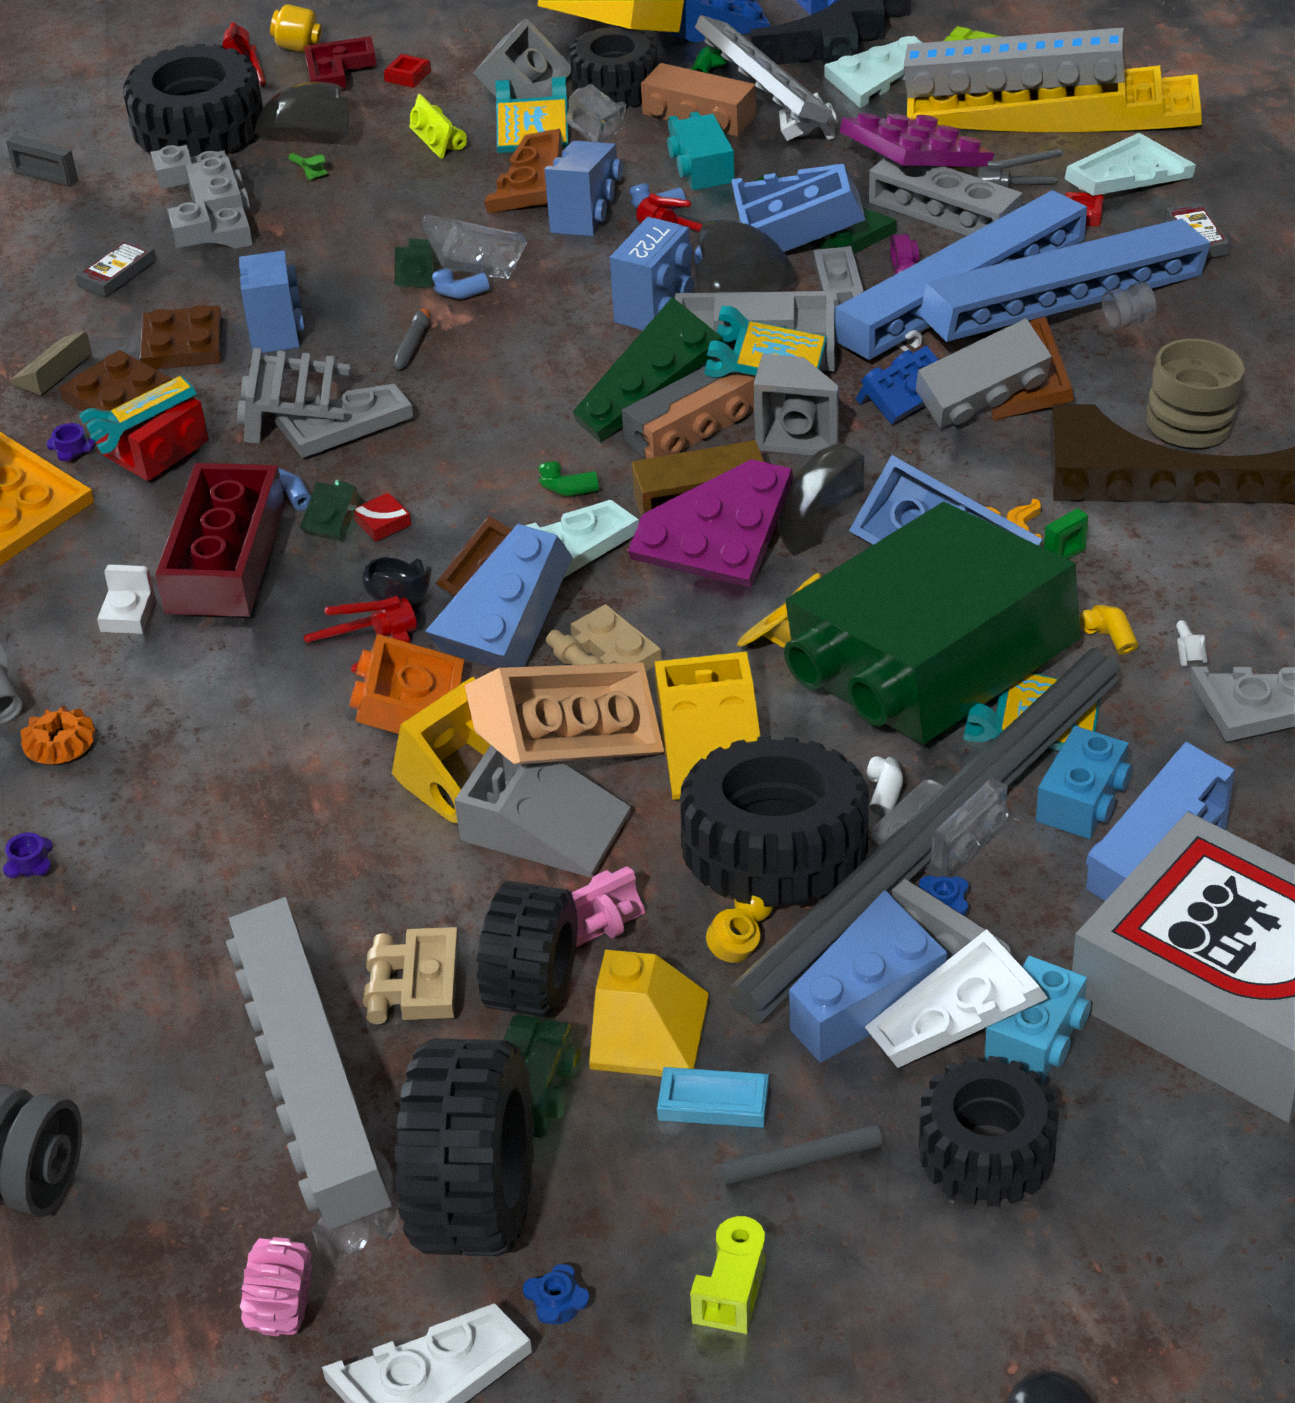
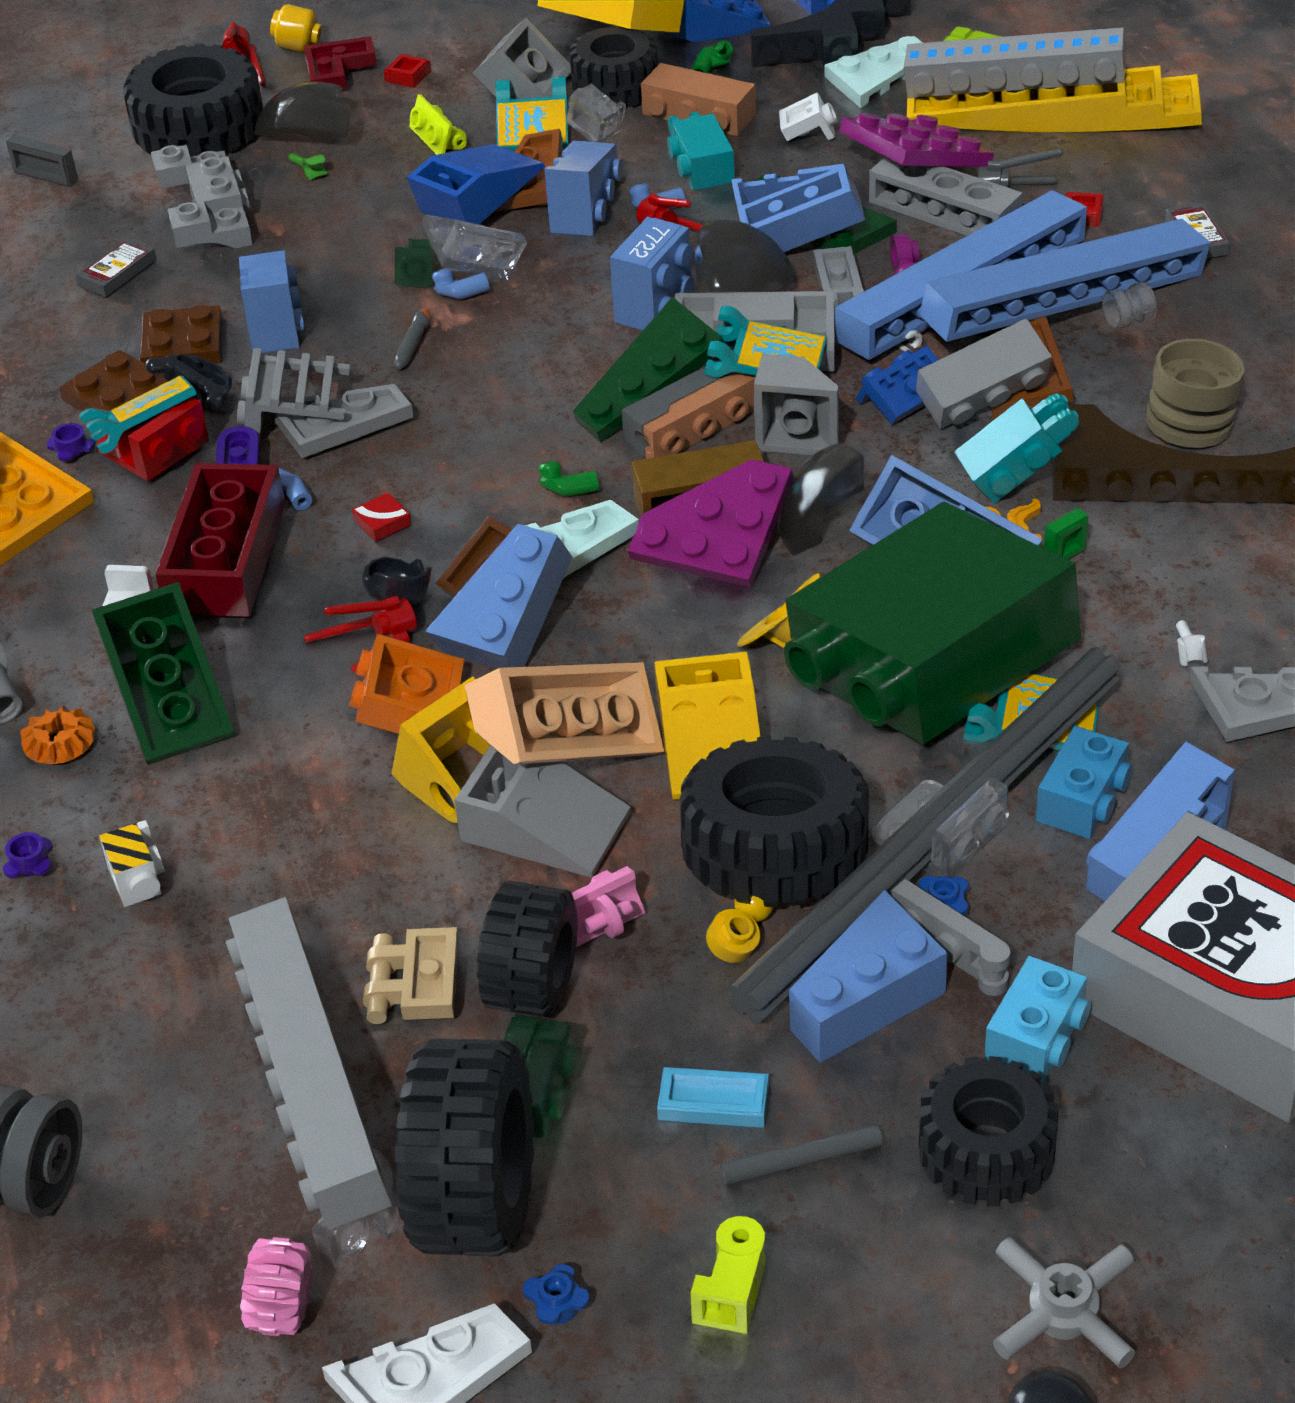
(53, 363): dark tan slope -> none
(133, 862): none -> brick
(162, 673): none -> dark green slope
(205, 376): none -> black piece
(238, 446): none -> dark purple plate
(331, 510): clear green bracket -> none
(470, 181): none -> blue slope
(607, 638): tan plate -> none
(645, 1016): yellow slope -> none
(767, 73): light grey plate -> none
(890, 781): white arm -> none
(955, 1001): white wing -> none
(1017, 444): none -> teal hinge
(1064, 1302): none -> light grey bar
(1111, 622): yellow arm -> none
(1128, 165): light aqua wing -> none

